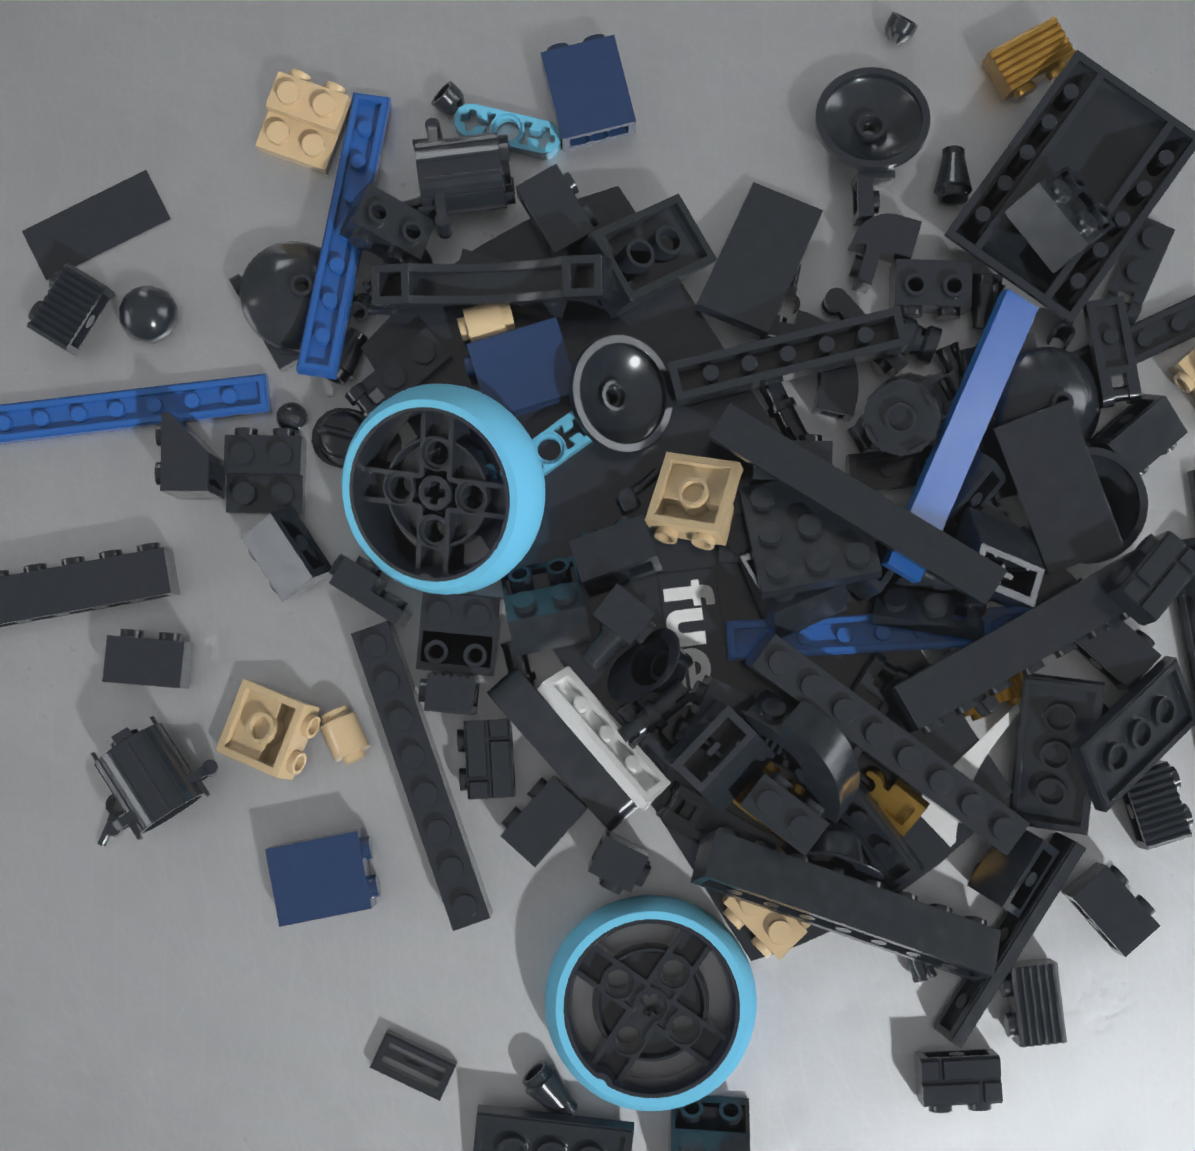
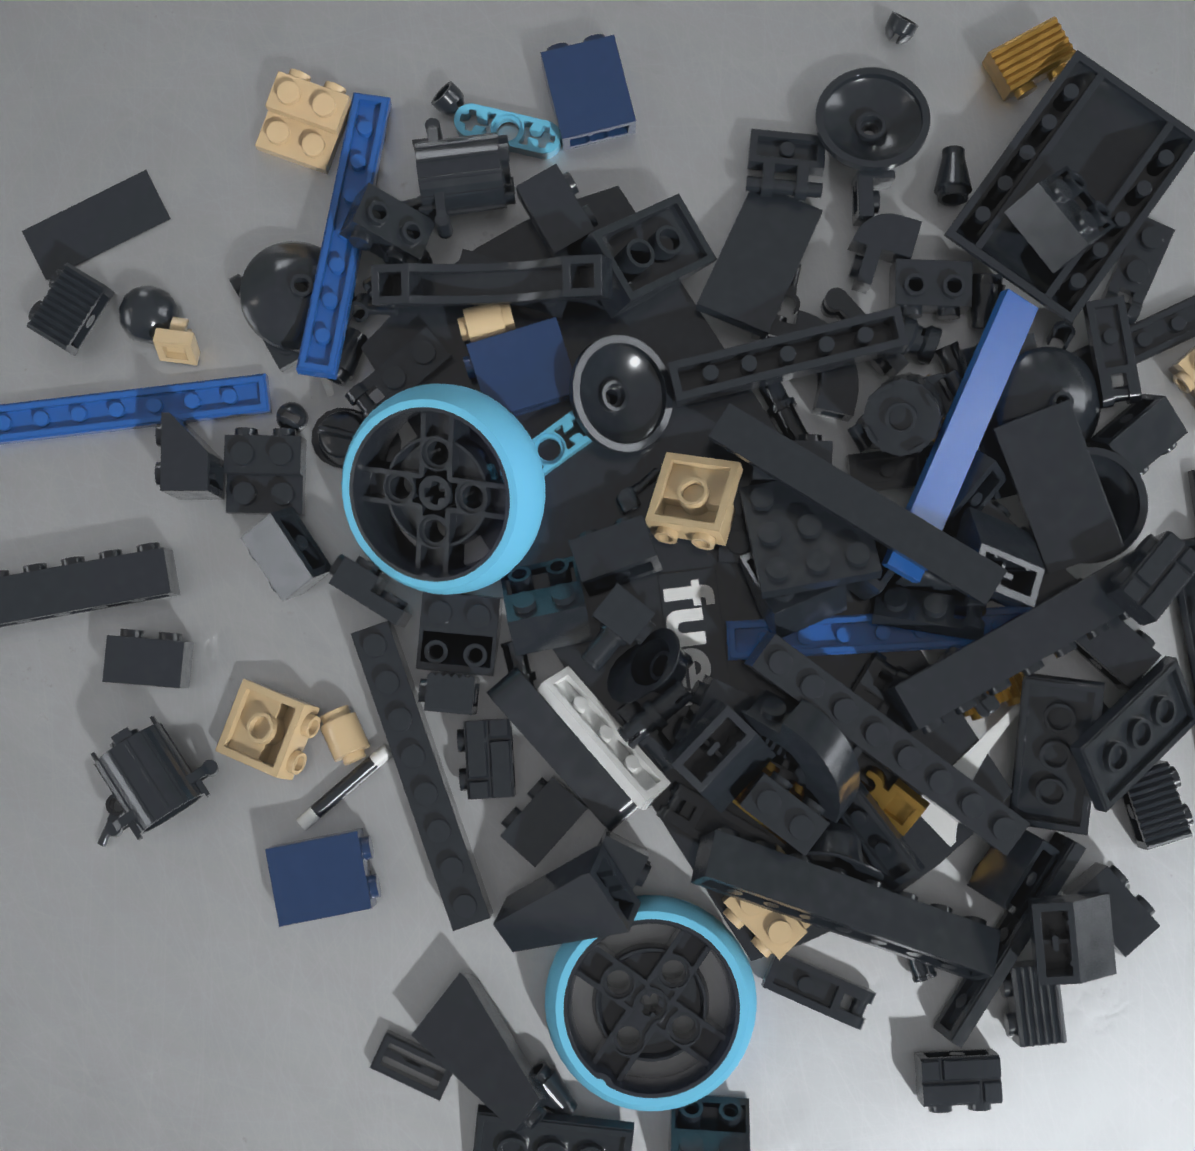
(177, 343): none -> tan tile
(344, 787): none -> black bar
(482, 1053): none -> black slope
(569, 904): none -> black slope
(785, 153): none -> black plate
(817, 989): none -> black plate
(1071, 938): none -> black slope

